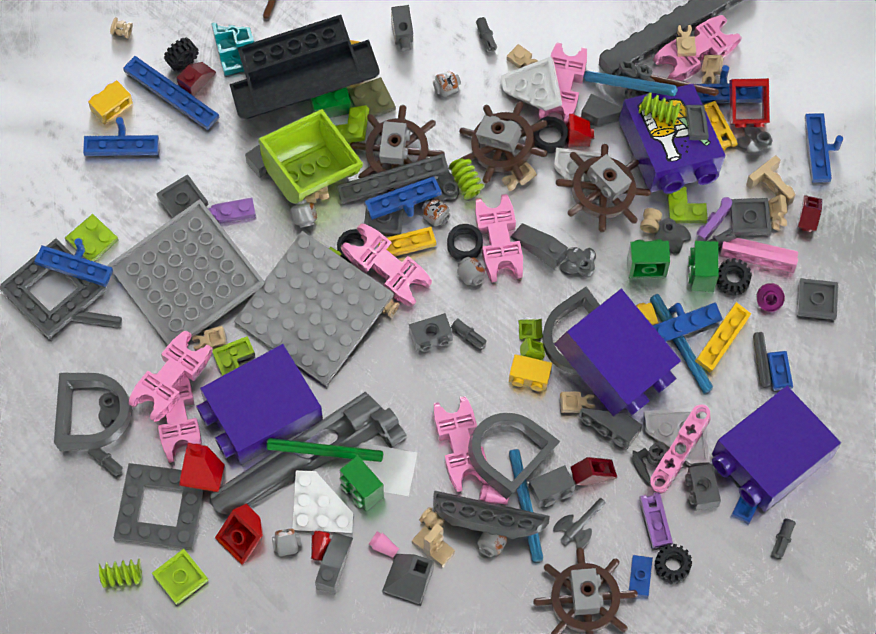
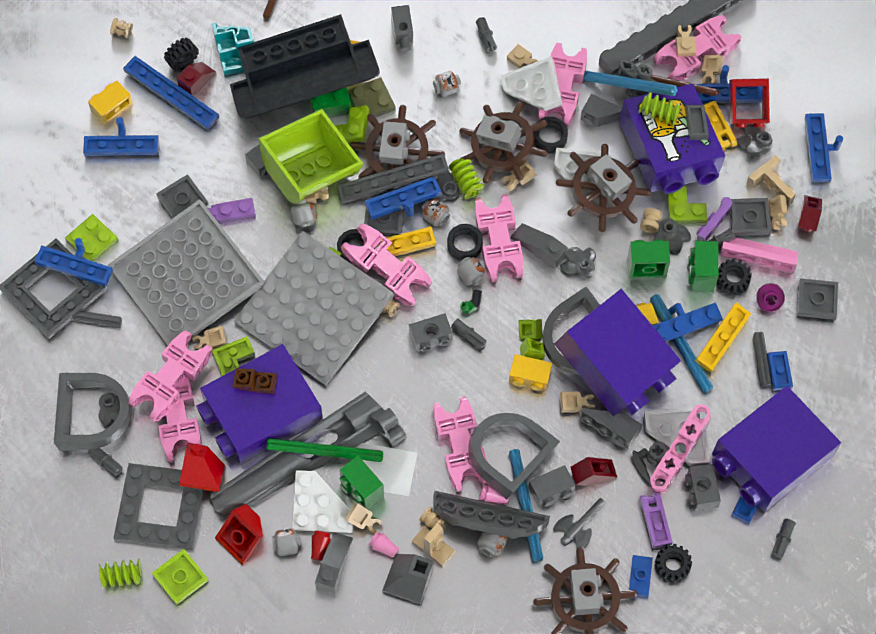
(255, 381): none -> reddish brown slope
(362, 517): none -> tan plate
(473, 304): none -> arm
(579, 132): red slope -> none

